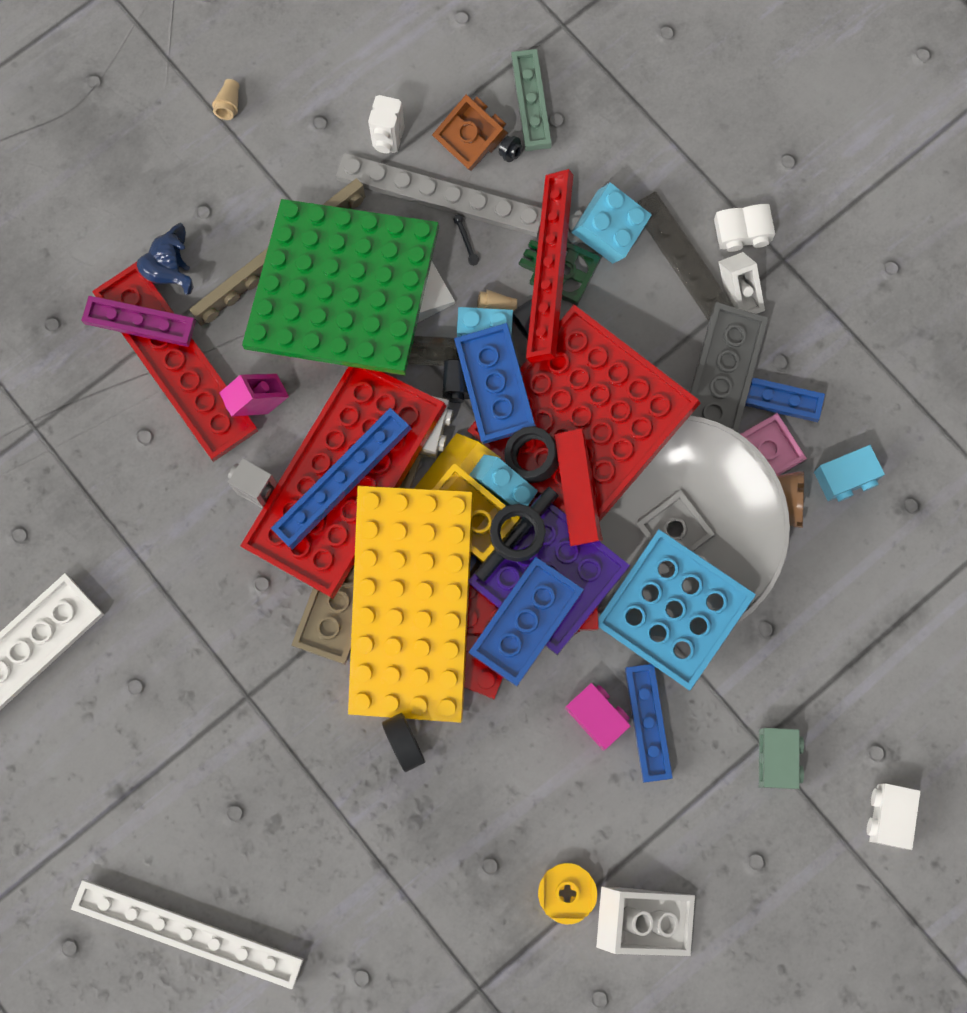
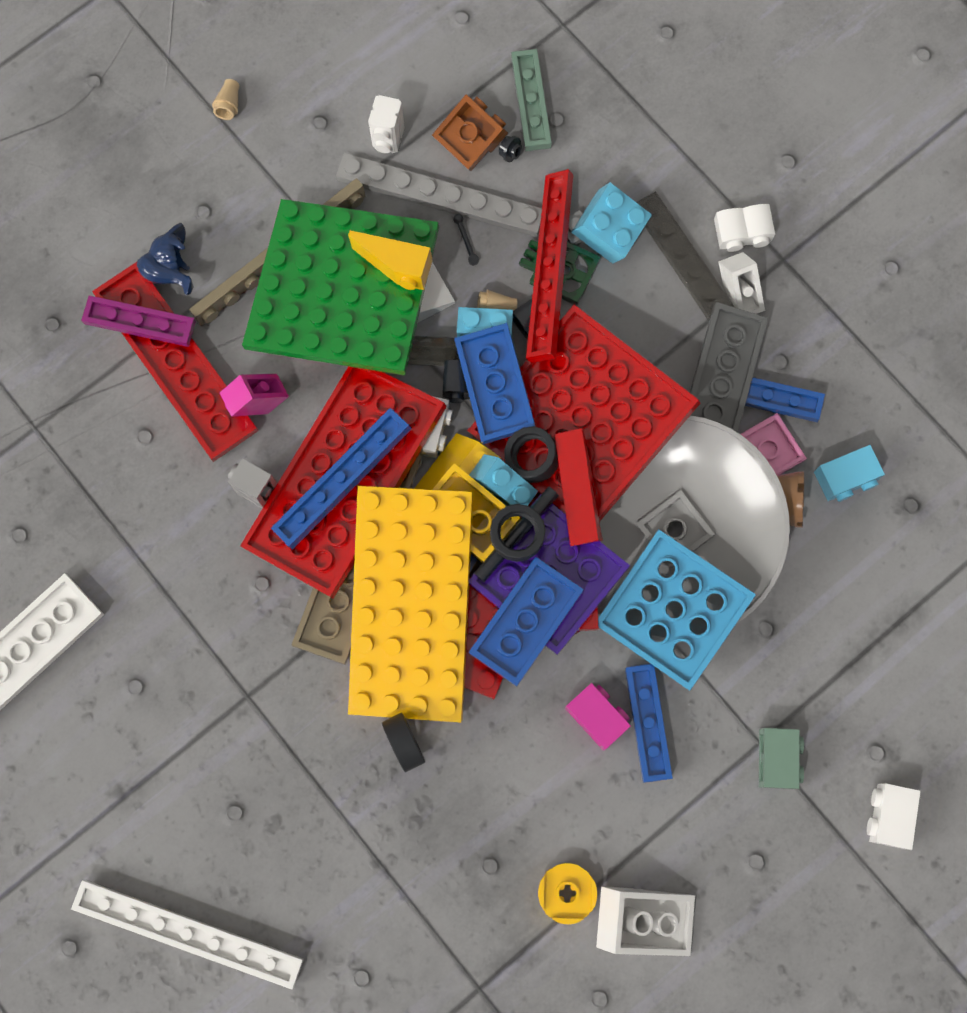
(400, 261): none -> yellow slope

